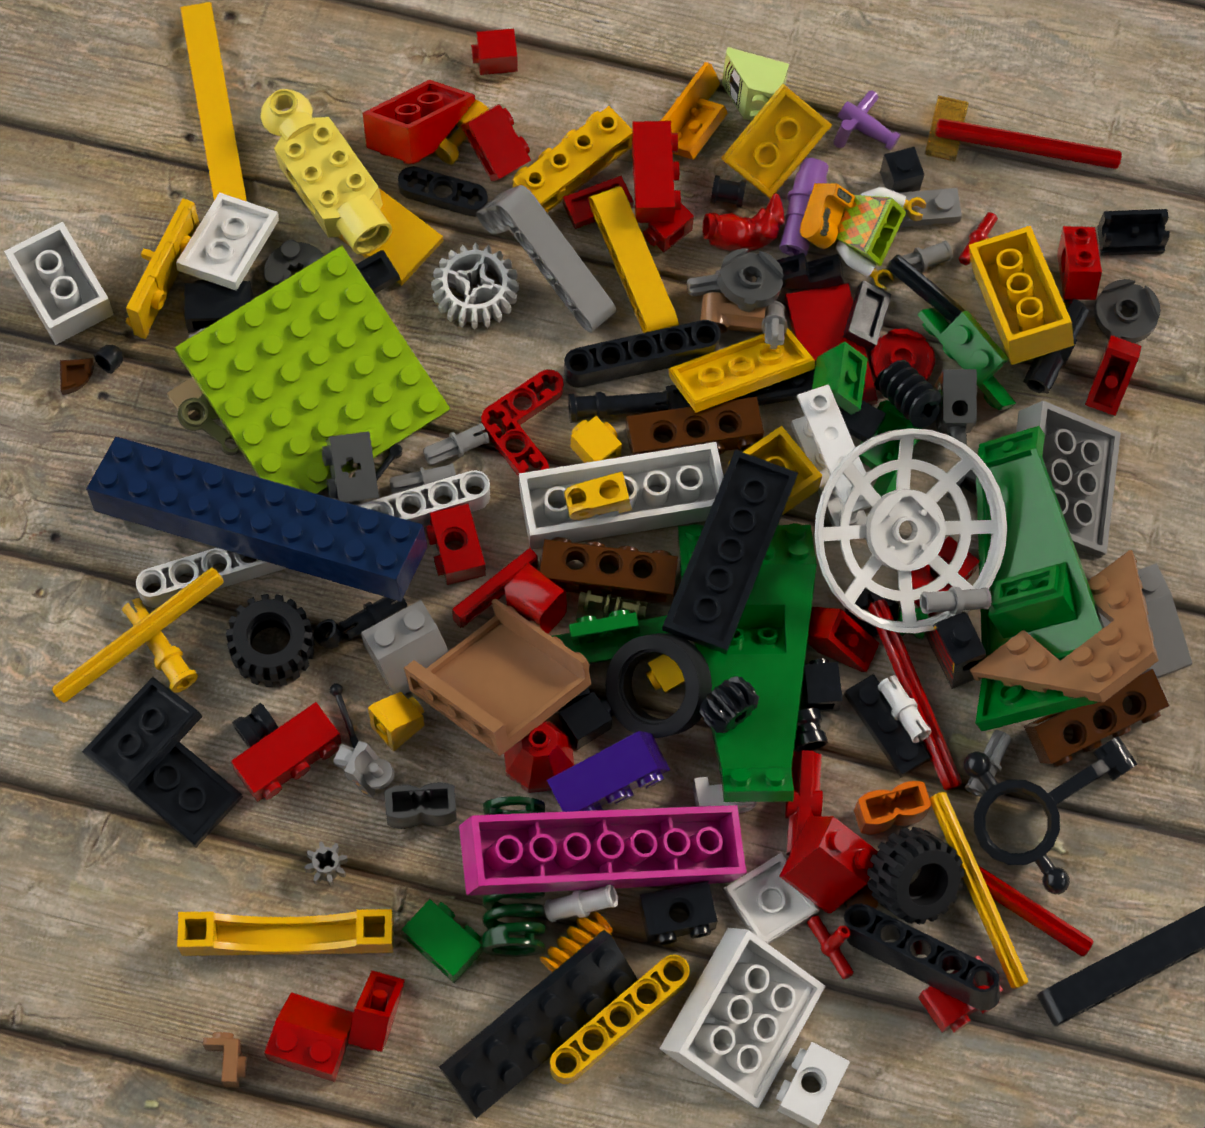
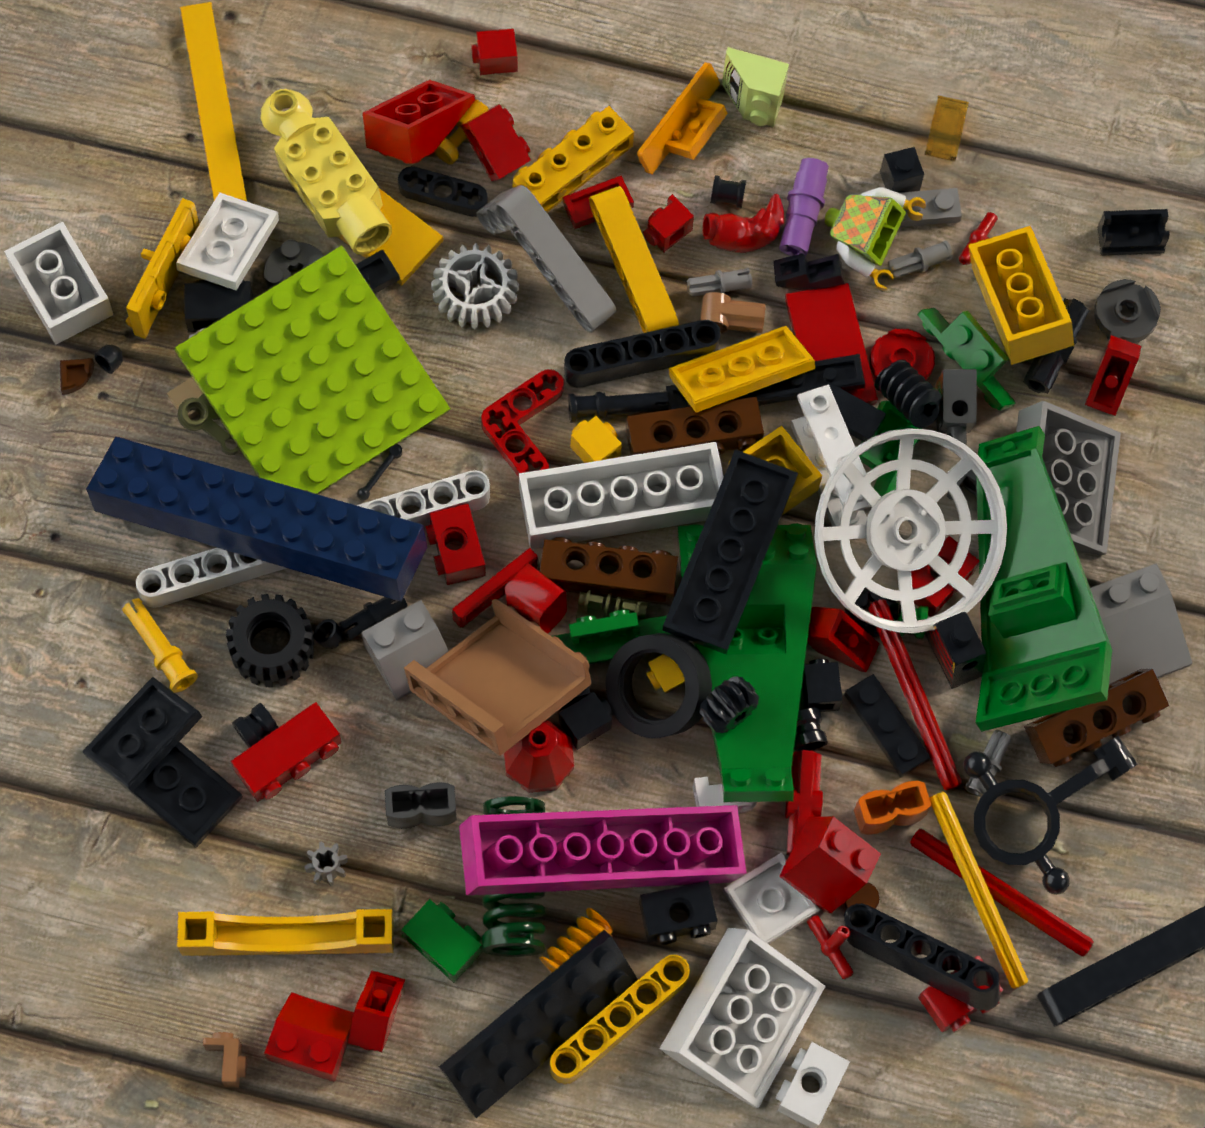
(138, 635): yellow axle -> none
(336, 690): black hinge -> none
(357, 451): dark grey brick -> none
(364, 768): light grey hips -> none
(396, 719): yellow slope -> none
(419, 478): light grey axle -> none
(456, 444): light grey axle -> none
(581, 903): white pin -> none
(597, 497): yellow leg -> none
(610, 774): dark purple brick -> none
(655, 171): red brick -> none
(743, 292): dark grey plate -> none
(774, 324): light grey axle -> none
(776, 141): yellow tile -> none
(825, 213): light orange leg -> none
(845, 373): green panel -> none
(857, 118): medium lavender piece -> none
(867, 315): tile -> none
(904, 709): white pin -> none
(924, 288): black axle -> none
(932, 888): black tyre -> none
(955, 600): light grey pin -> none
(1028, 143): red axle -> none
(1079, 263): red brick -> none
(1098, 665): medium nougat wing -> none

